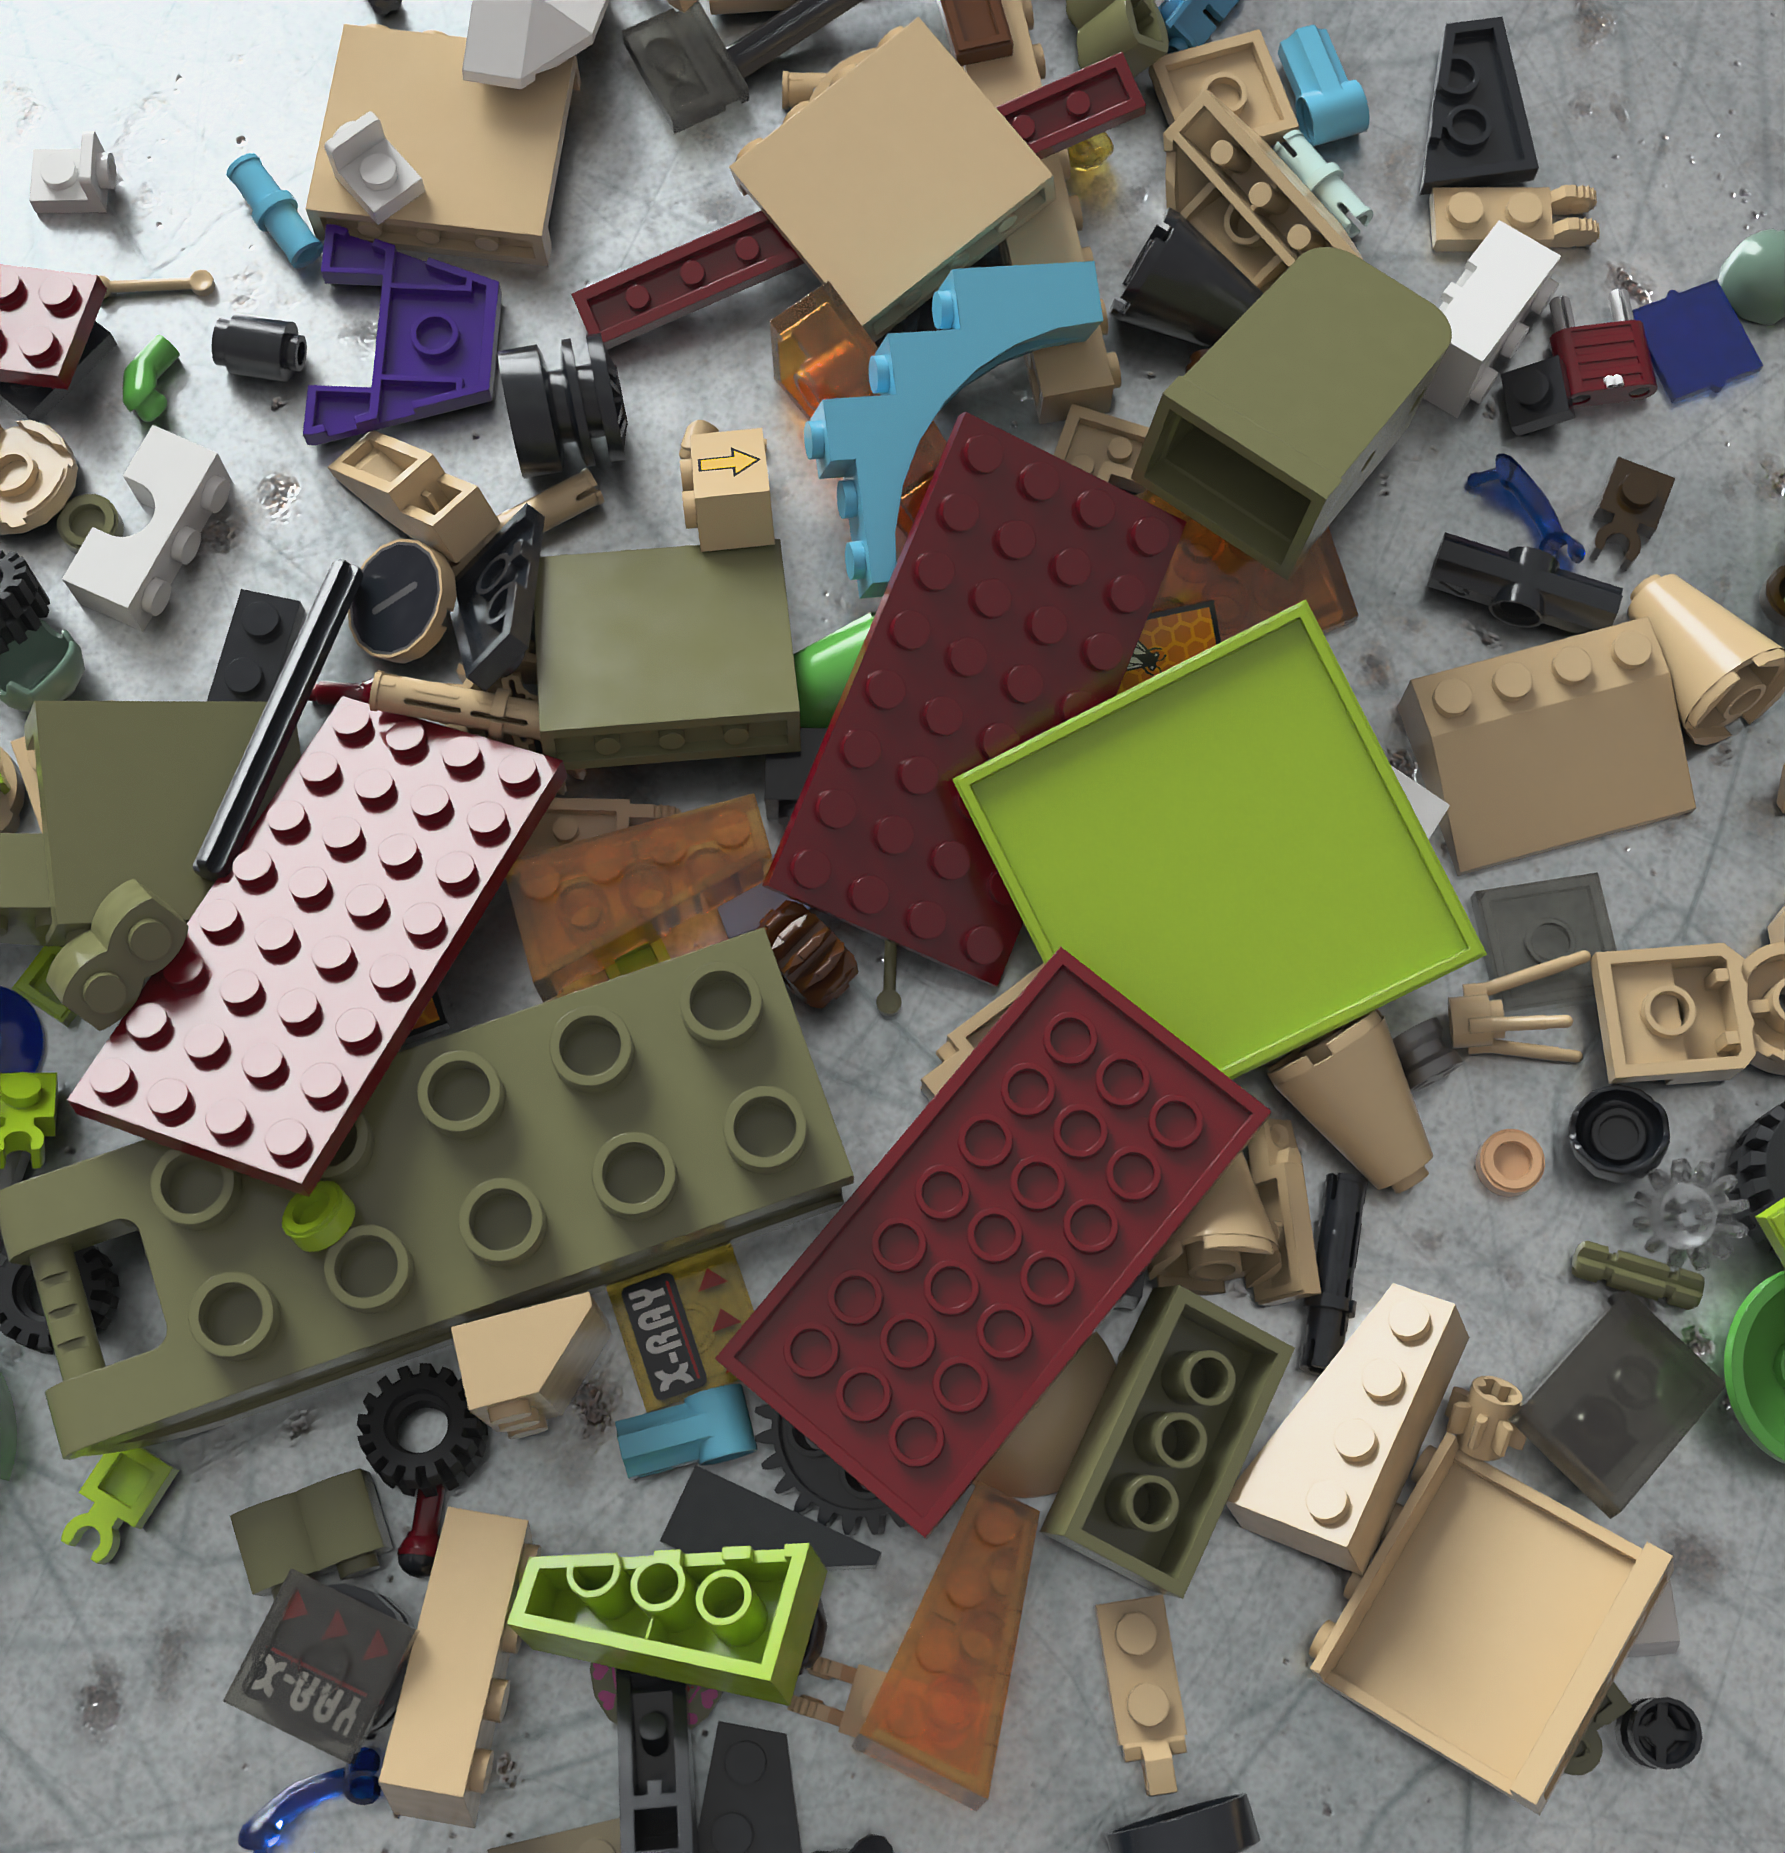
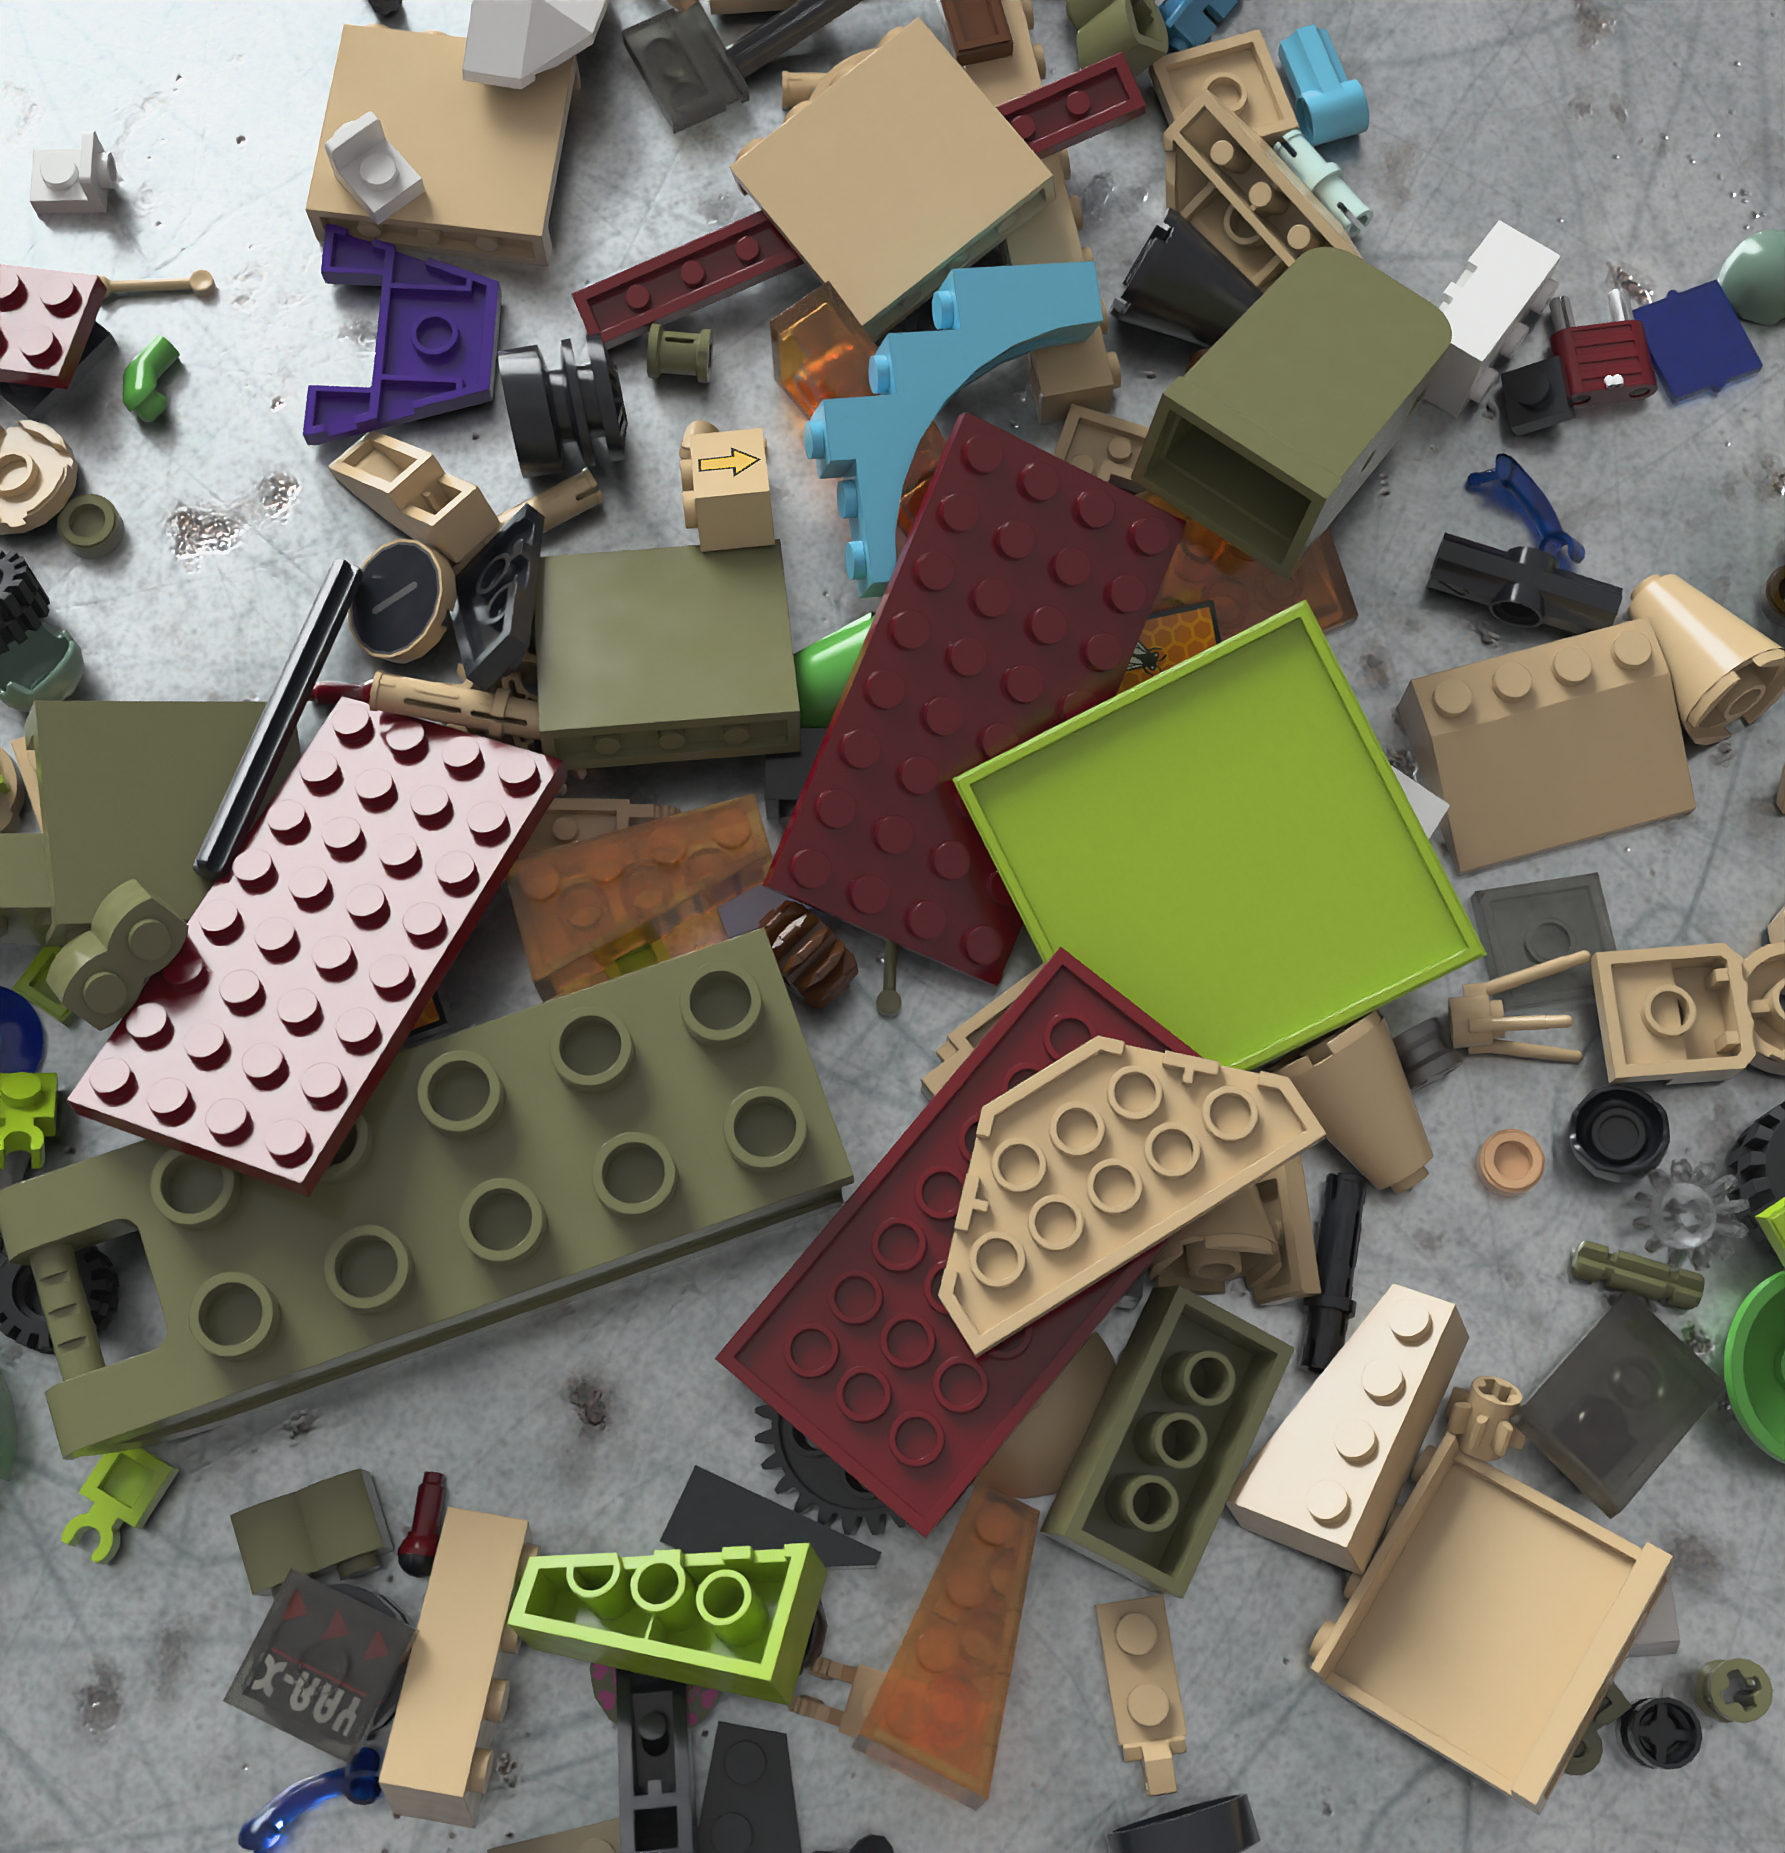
(134, 573): white arch -> none
(256, 647): black plate -> none
(258, 347): black brick -> none
(274, 210): medium azure pin -> none
(318, 1219): lime tile -> none
(399, 1400): black tyre -> none
(529, 1361): tan slope -> none
(679, 1323): tile -> none
(680, 353): none -> olive bush
(705, 1430): medium azure piece -> none
(1090, 153): clear yellow hinge -> none
(1099, 1169): none -> tan plate
(1467, 215): tan hinge -> none
(1477, 112): black wing -> none
(1631, 507): dark brown plate -> none
(1748, 1703): none -> olive bush

